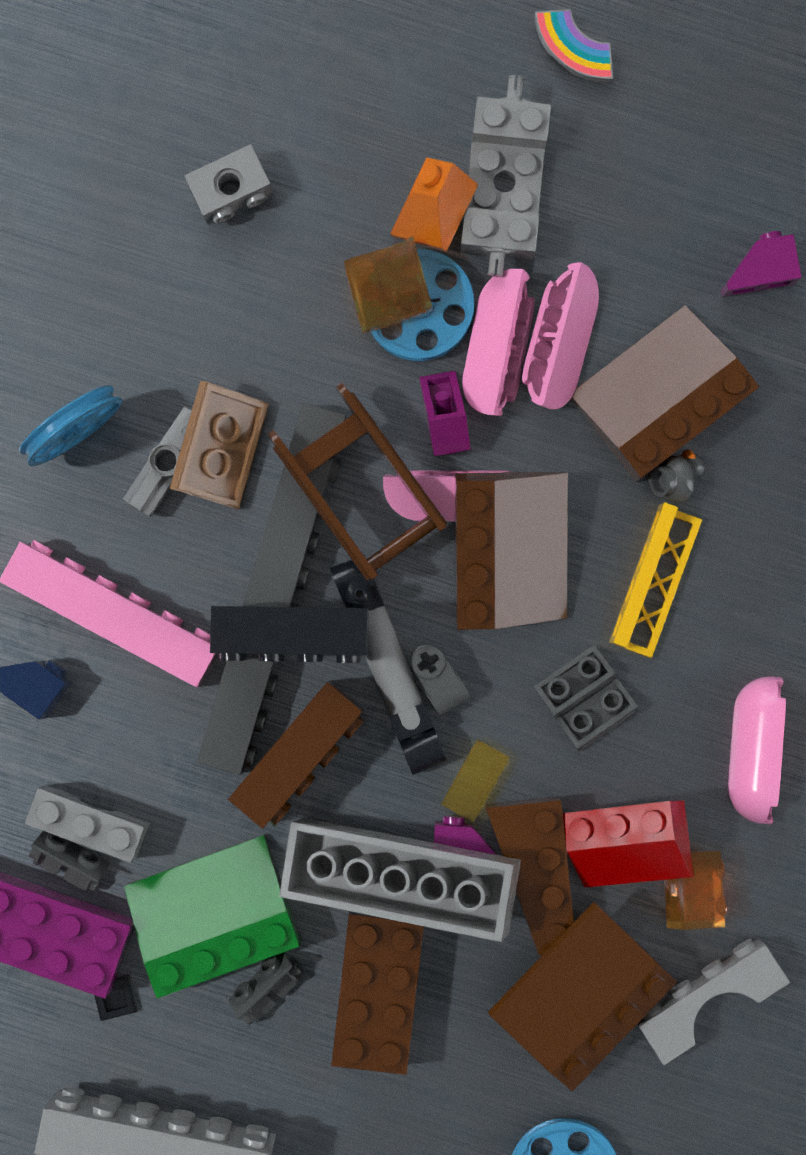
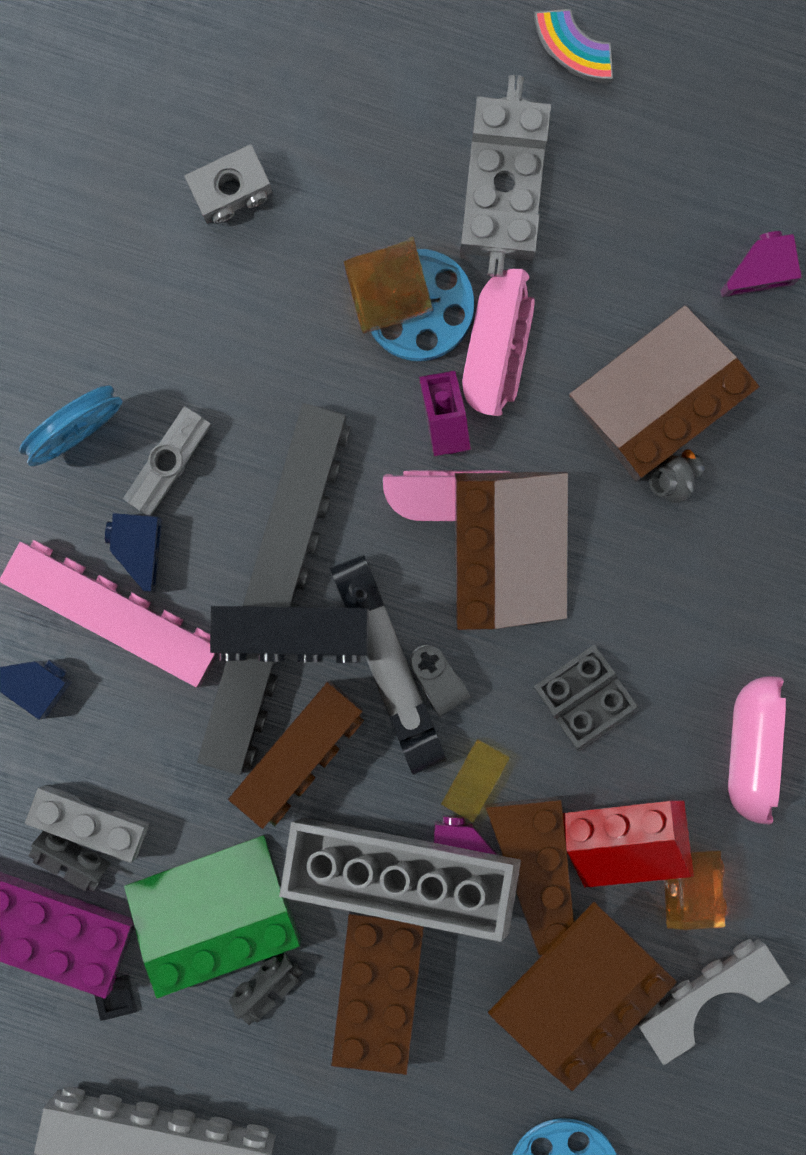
(136, 546): none -> dark blue slope
(219, 445): medium nougat tile -> none
(332, 444): reddish brown piece -> none
(435, 205): orange slope -> none
(561, 336): bright pink brick -> none
(644, 574): yellow fence -> none

